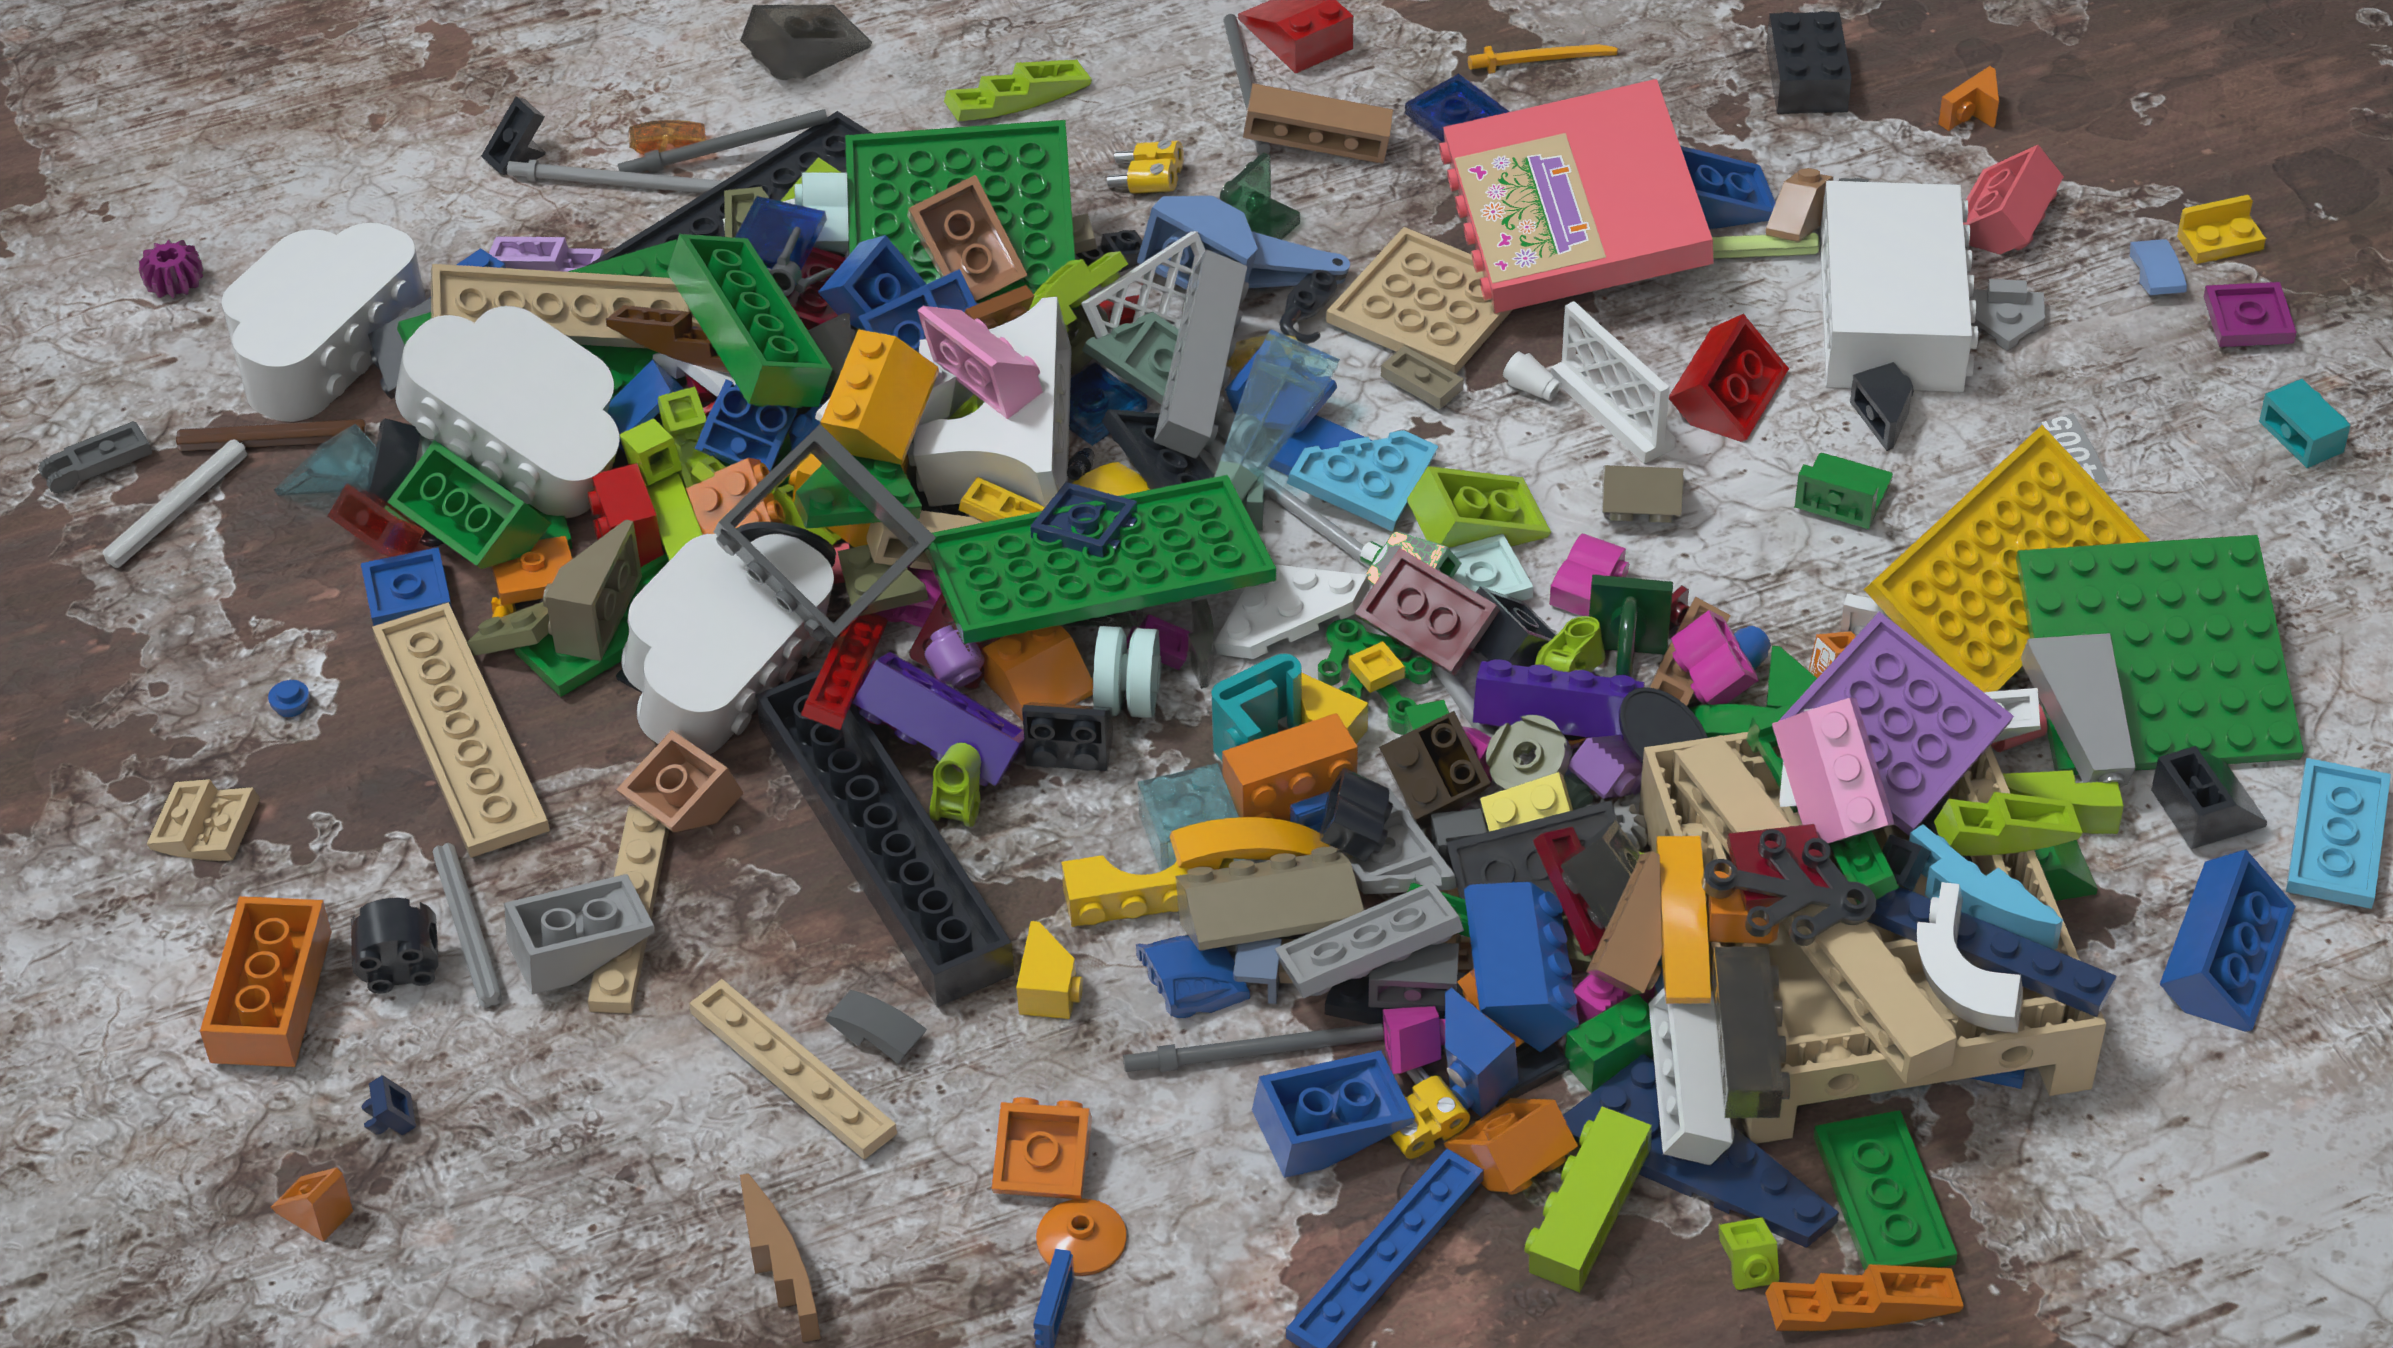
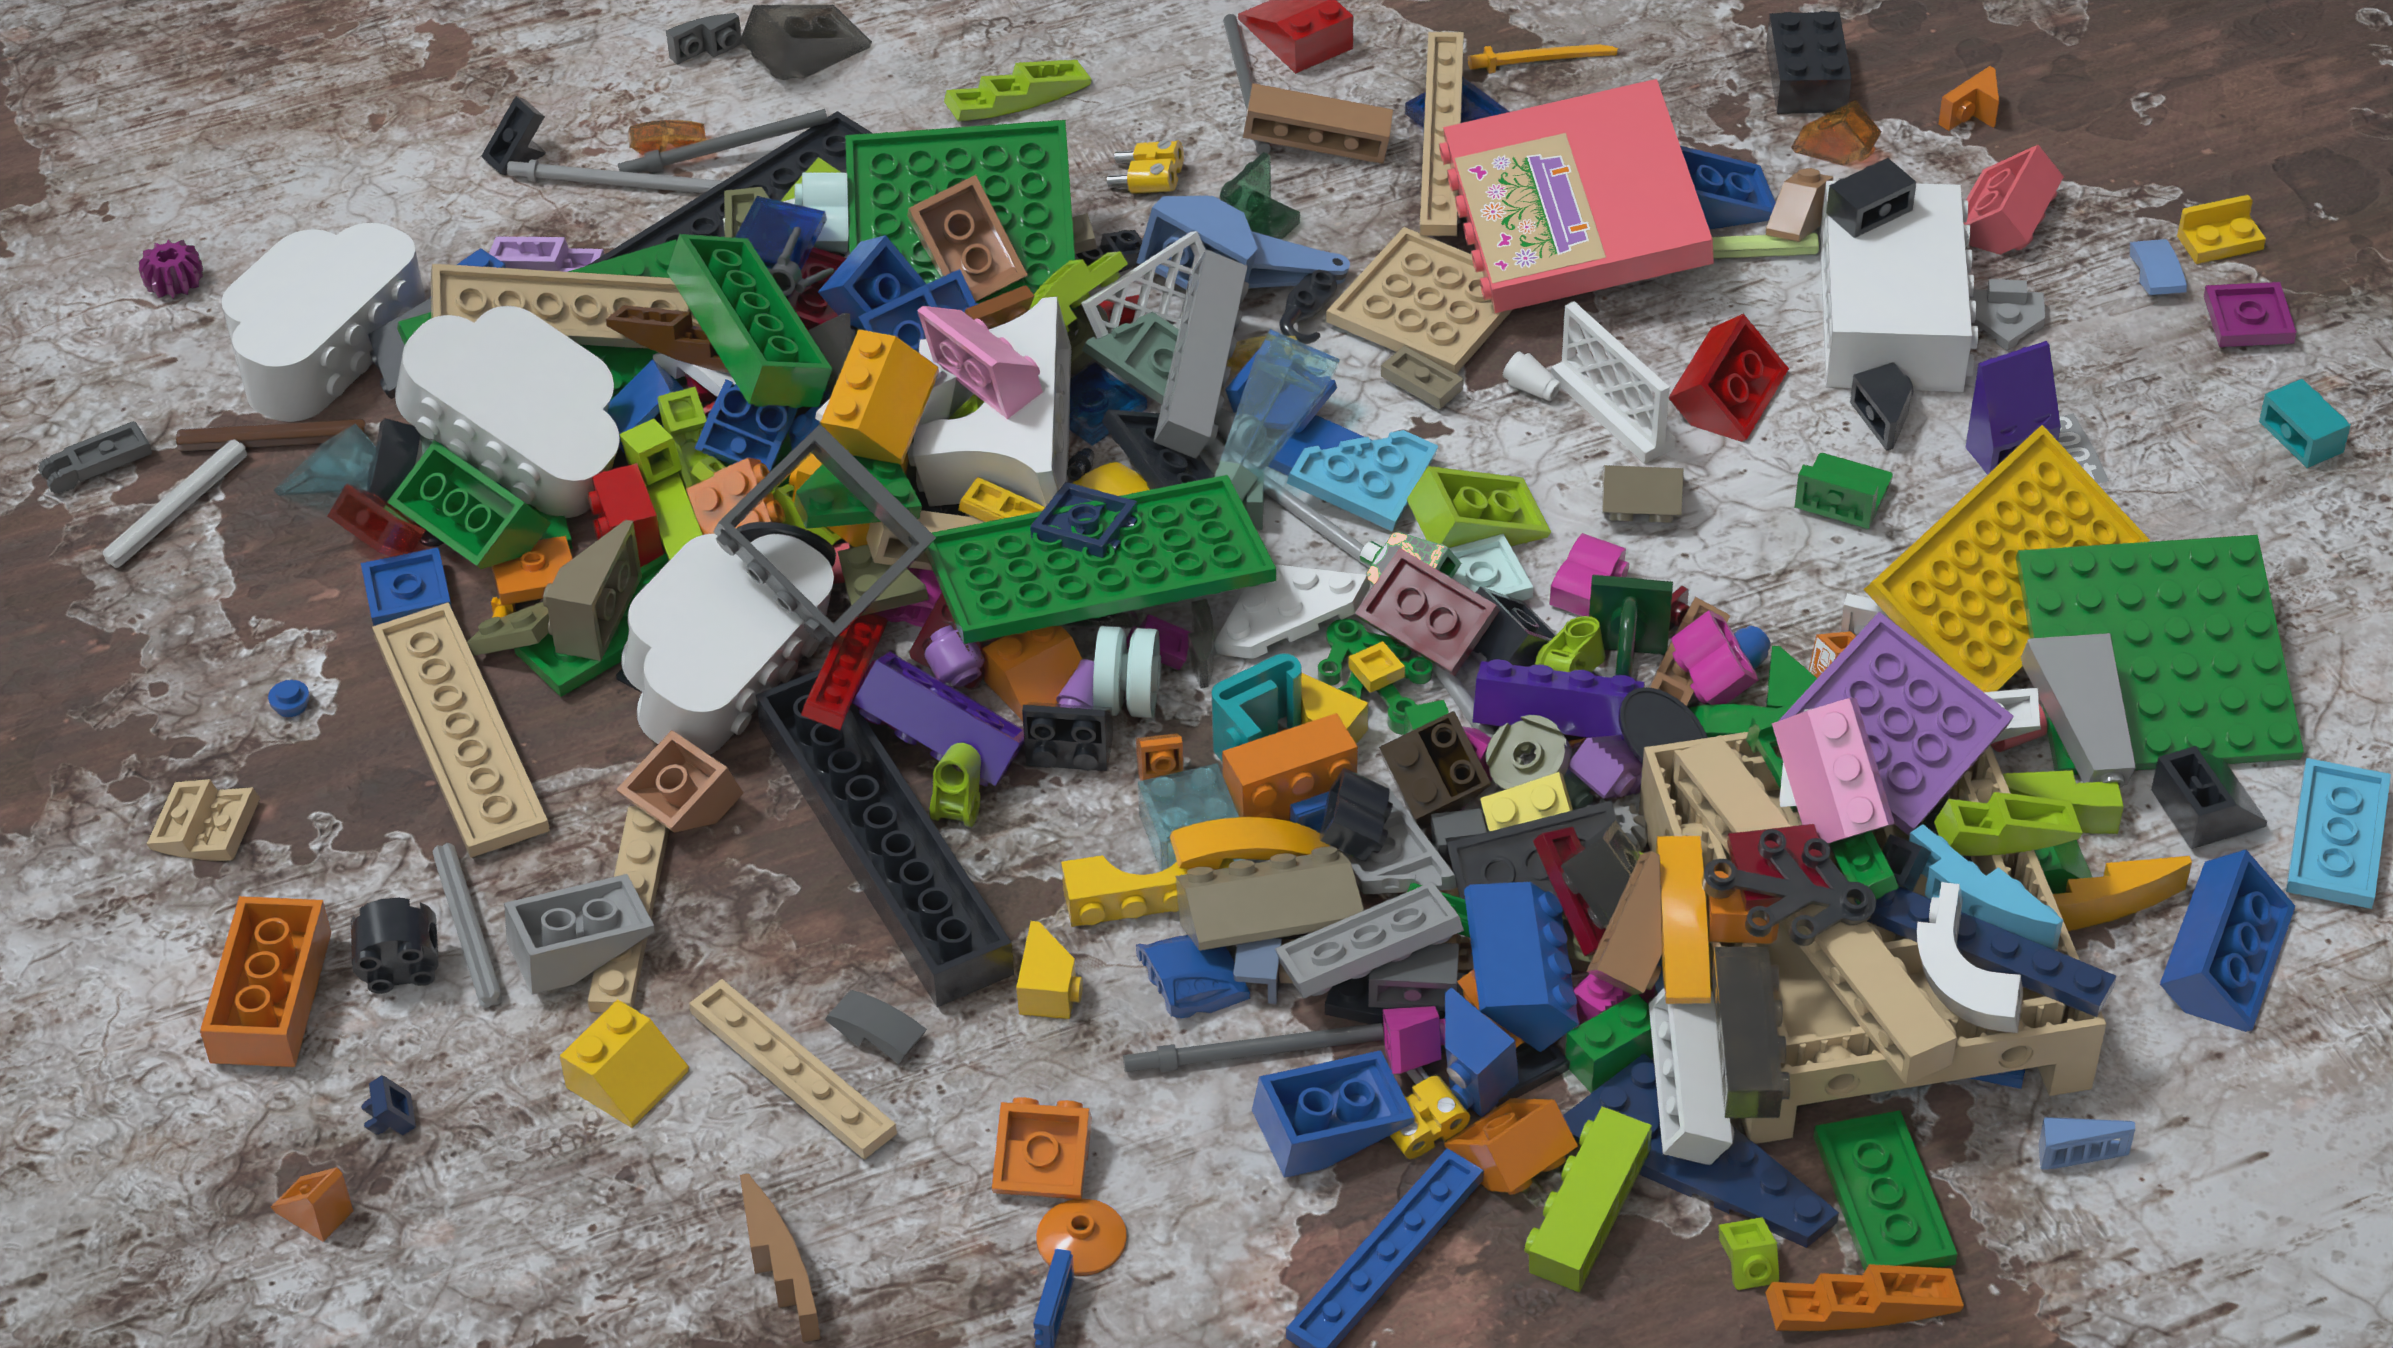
(622, 1064): none -> yellow slope
(710, 34): none -> dark grey slope
(1080, 686): none -> medium lavender cone
(1159, 755): none -> orange slope
(1442, 109): none -> tan plate
(1839, 136): none -> clear orange slope
(1871, 197): none -> black brick
(2010, 402): none -> dark purple slope
(2082, 1141): none -> medium blue slope
(2122, 890): none -> light orange slope

